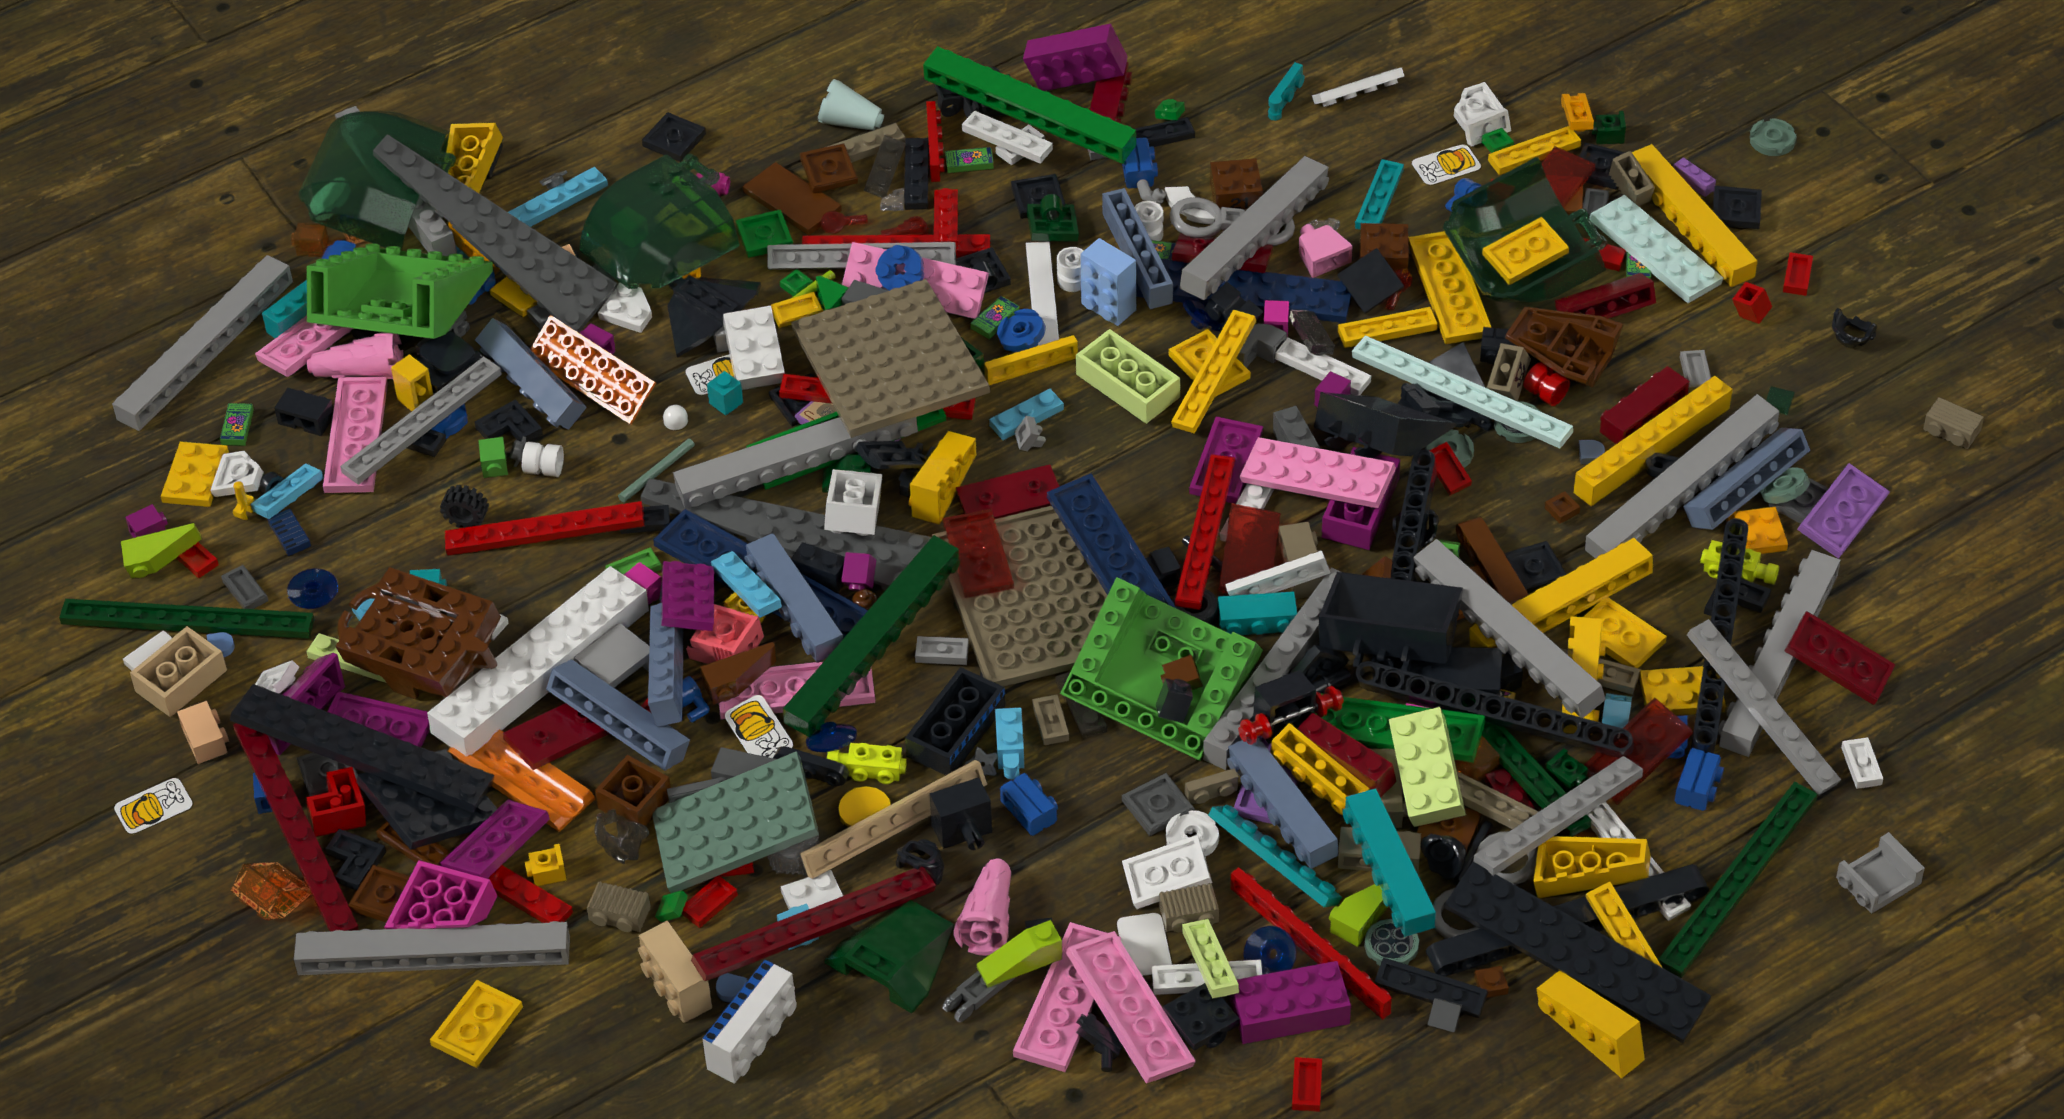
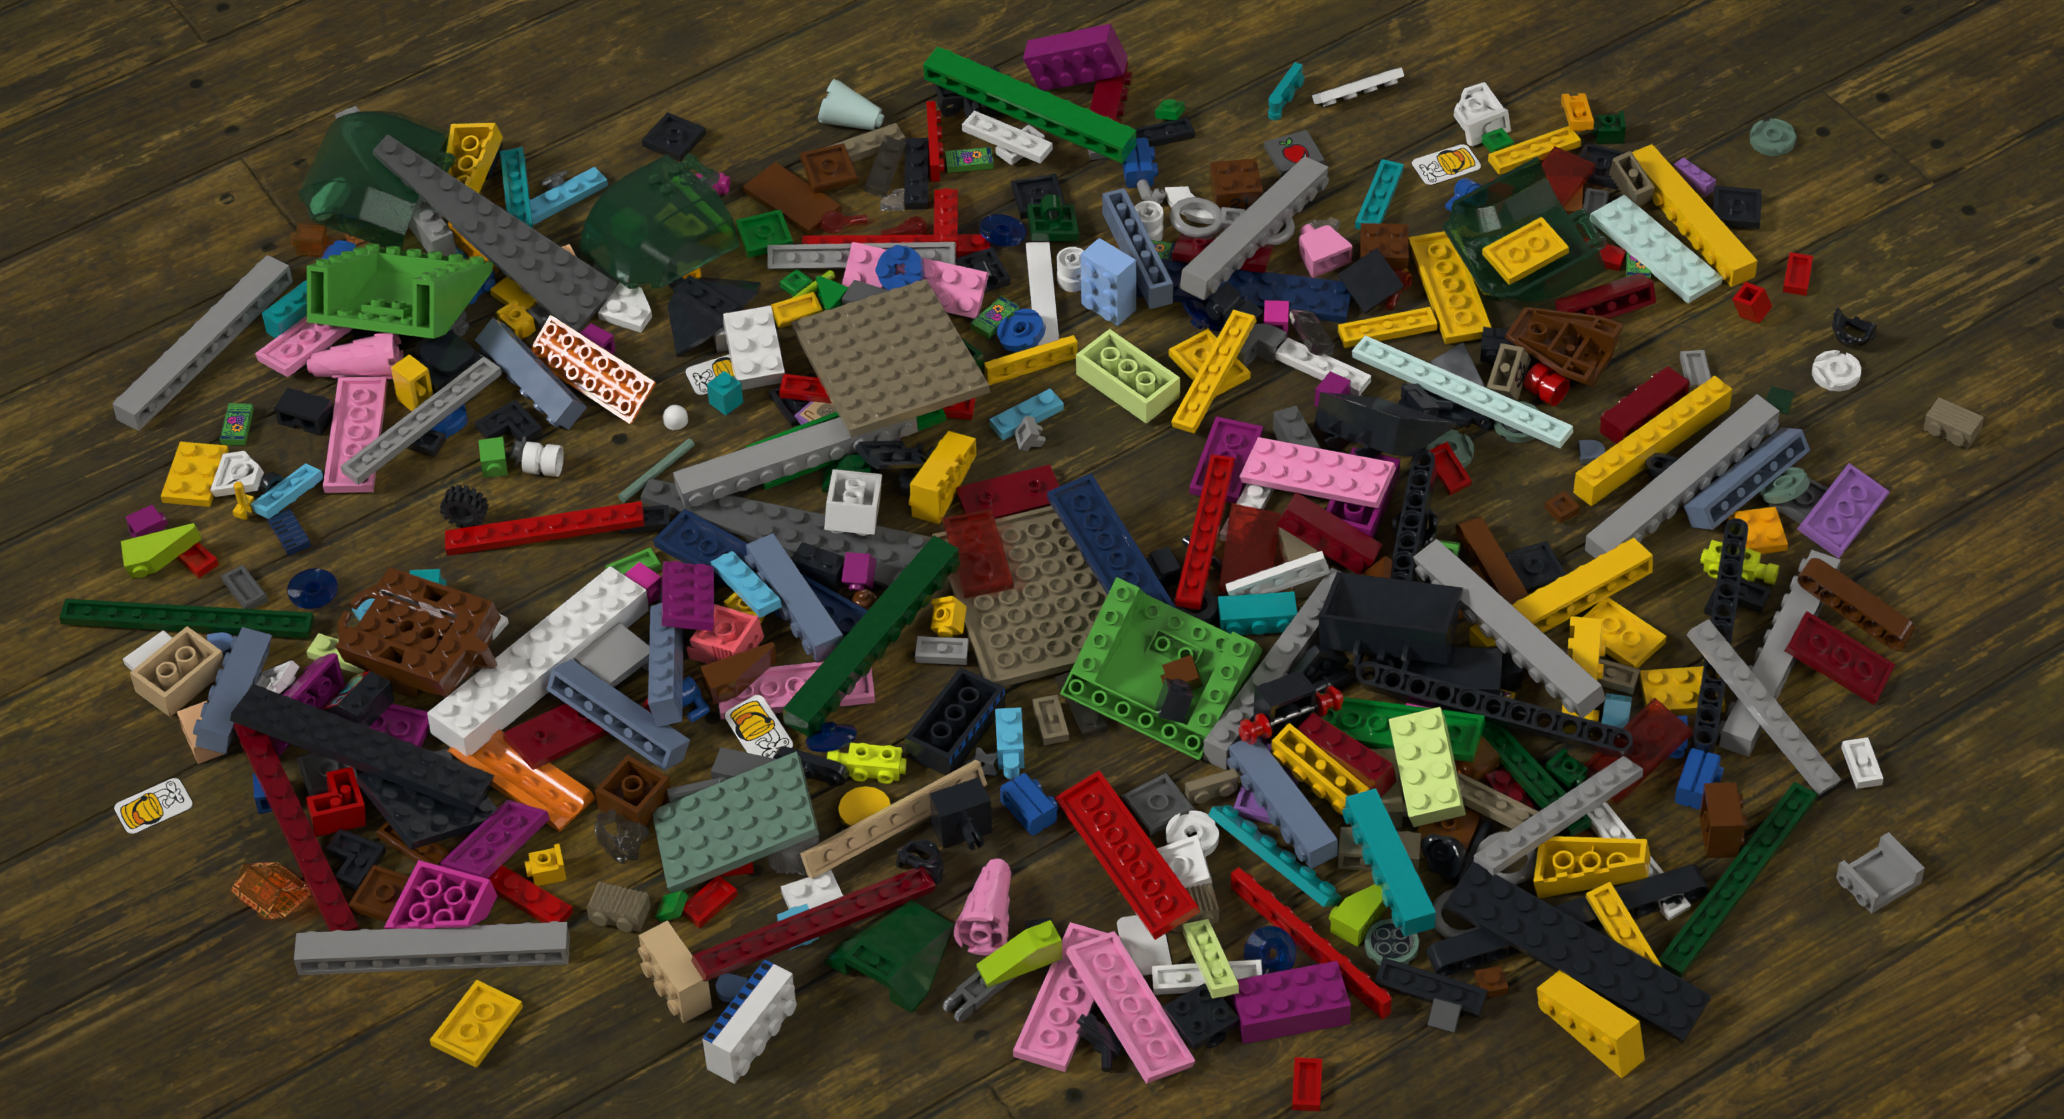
(240, 672): none -> sand blue brick
(362, 699): none -> black slope
(516, 184): none -> teal plate
(516, 319): none -> yellow brick
(948, 616): none -> yellow brick
(1002, 230): none -> clear blue dish
(1127, 855): none -> red plate
(1290, 149): none -> dark grey tile
(1329, 534): none -> dark red brick
(1722, 820): none -> reddish brown brick
(1836, 371): none -> white tile
(1856, 604): none -> reddish brown beam

